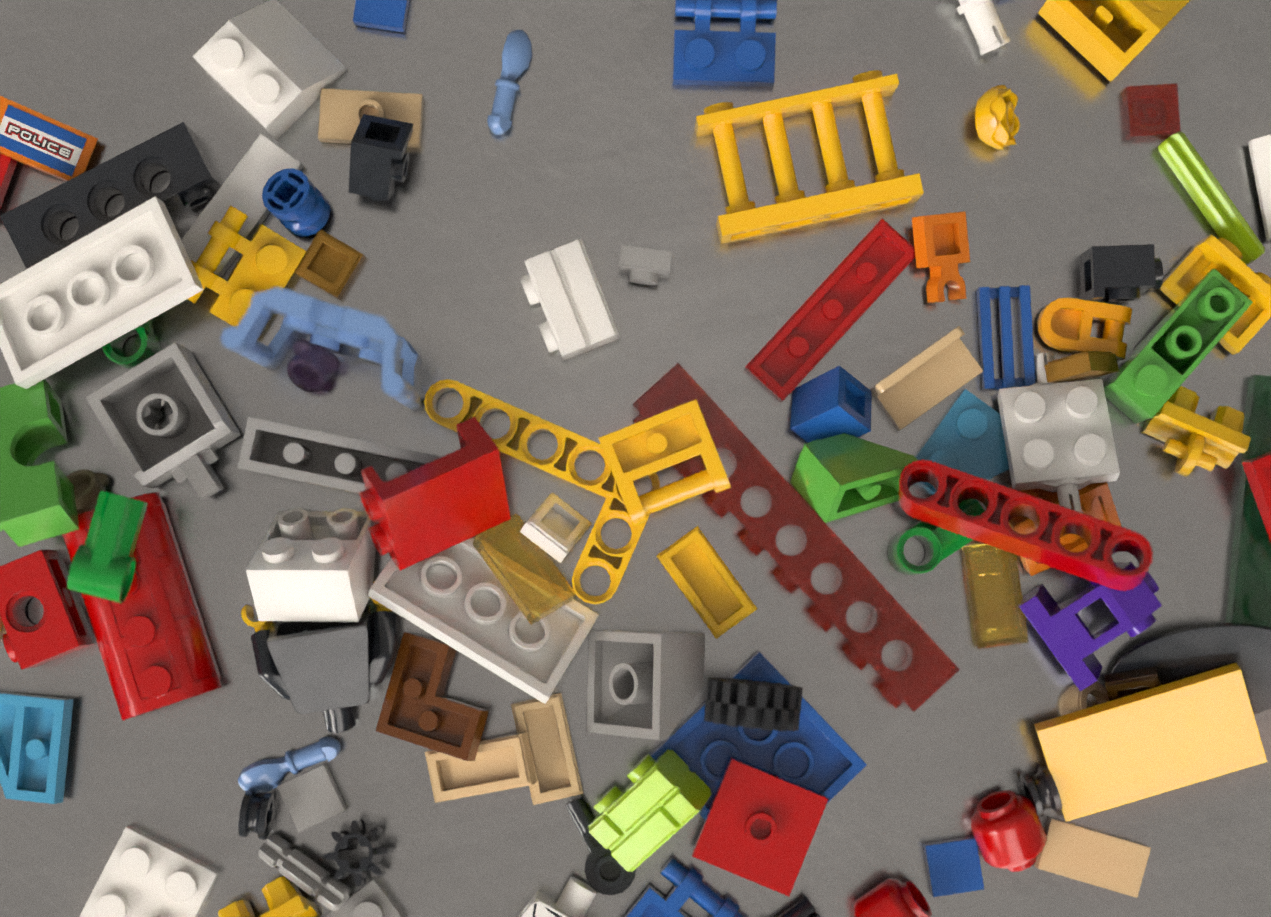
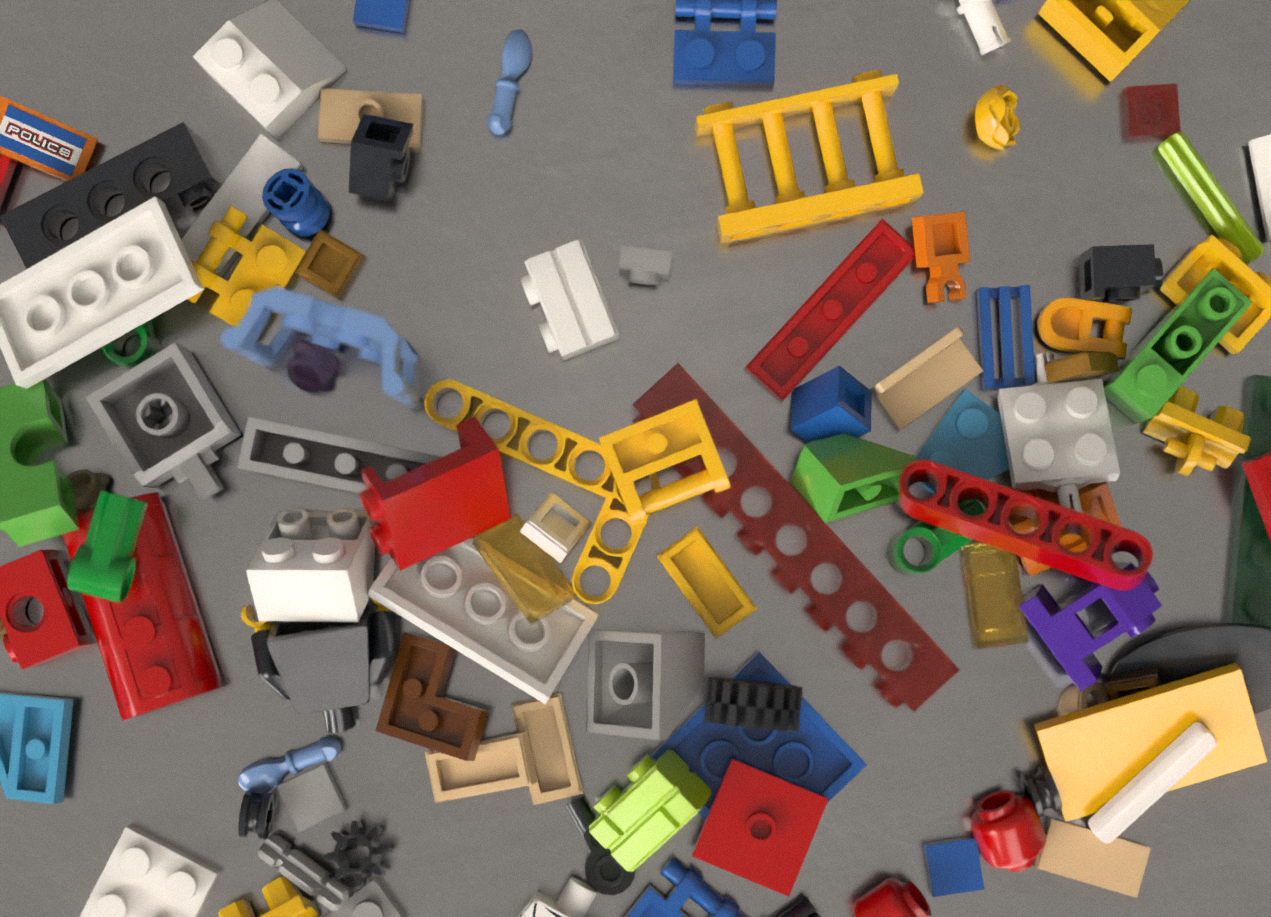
(1152, 782): none -> white axle

